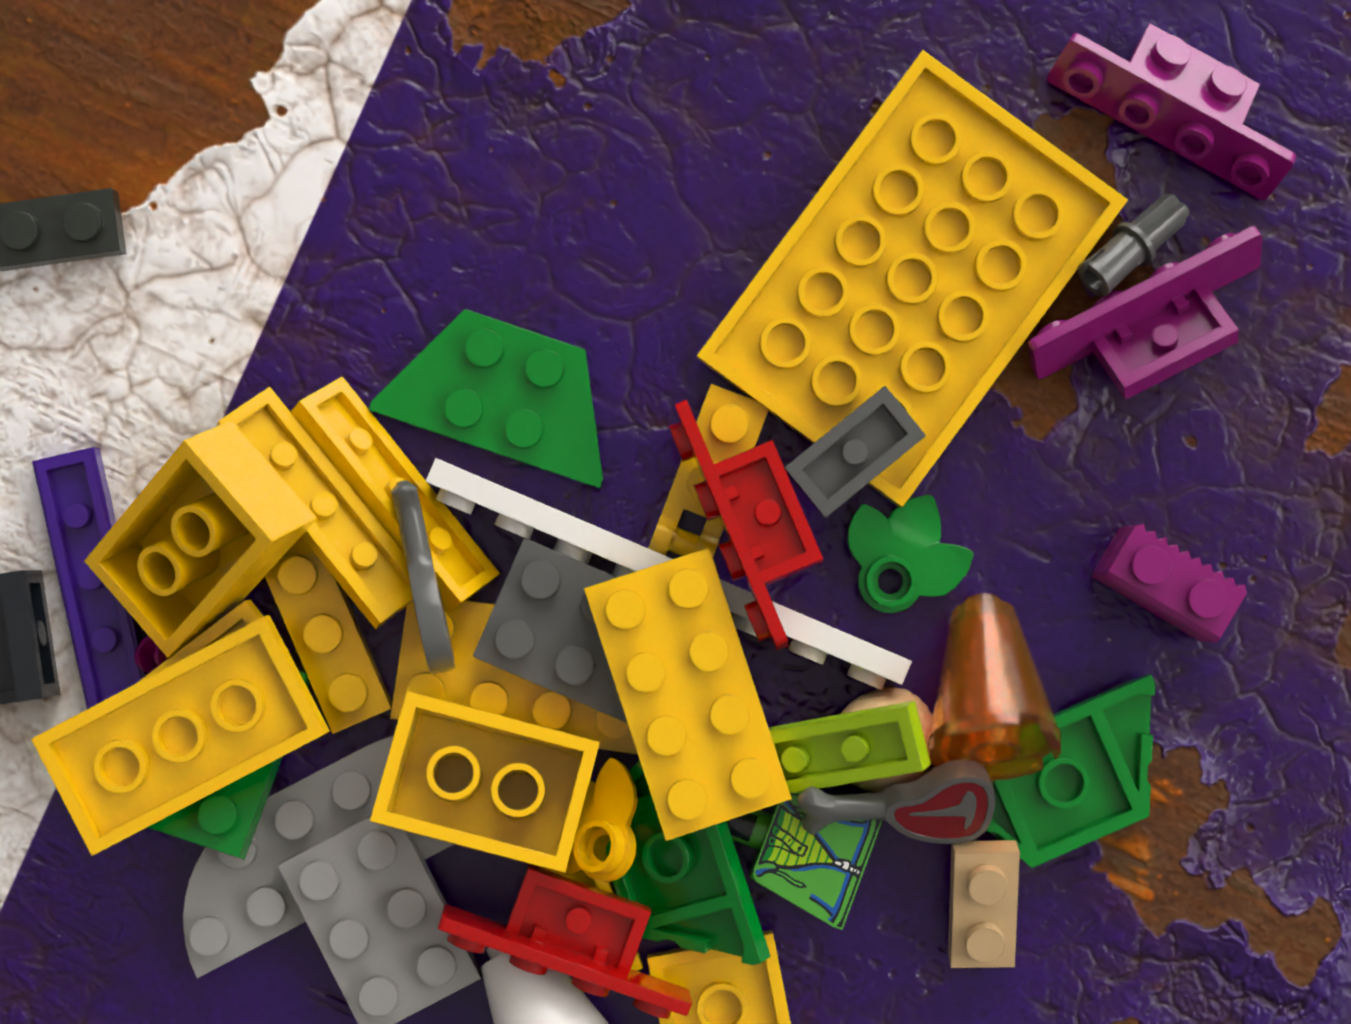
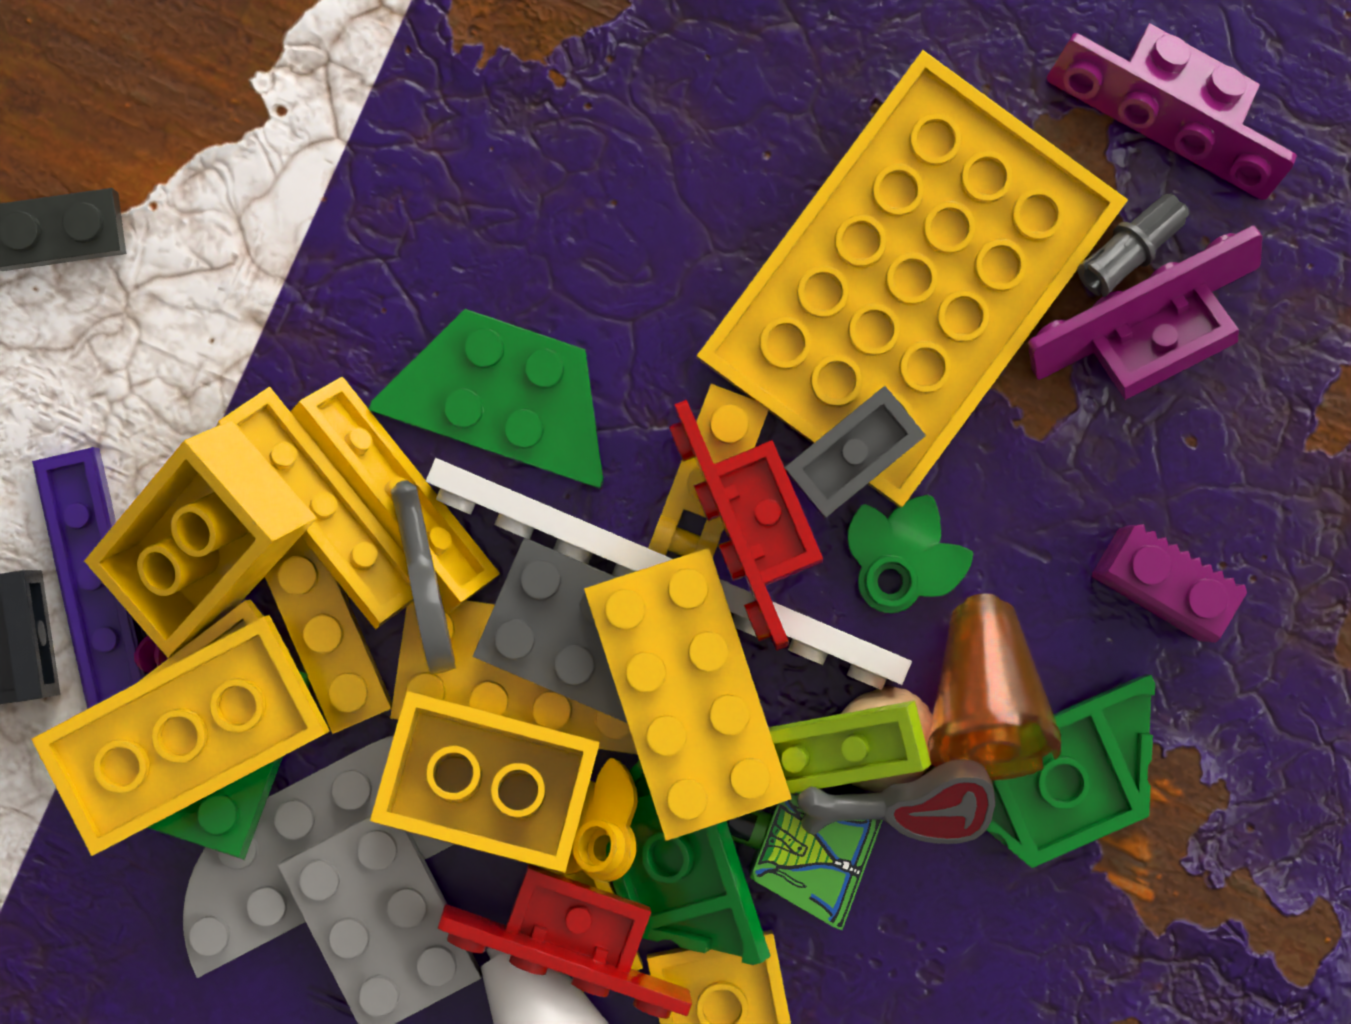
(983, 904): tan plate -> none

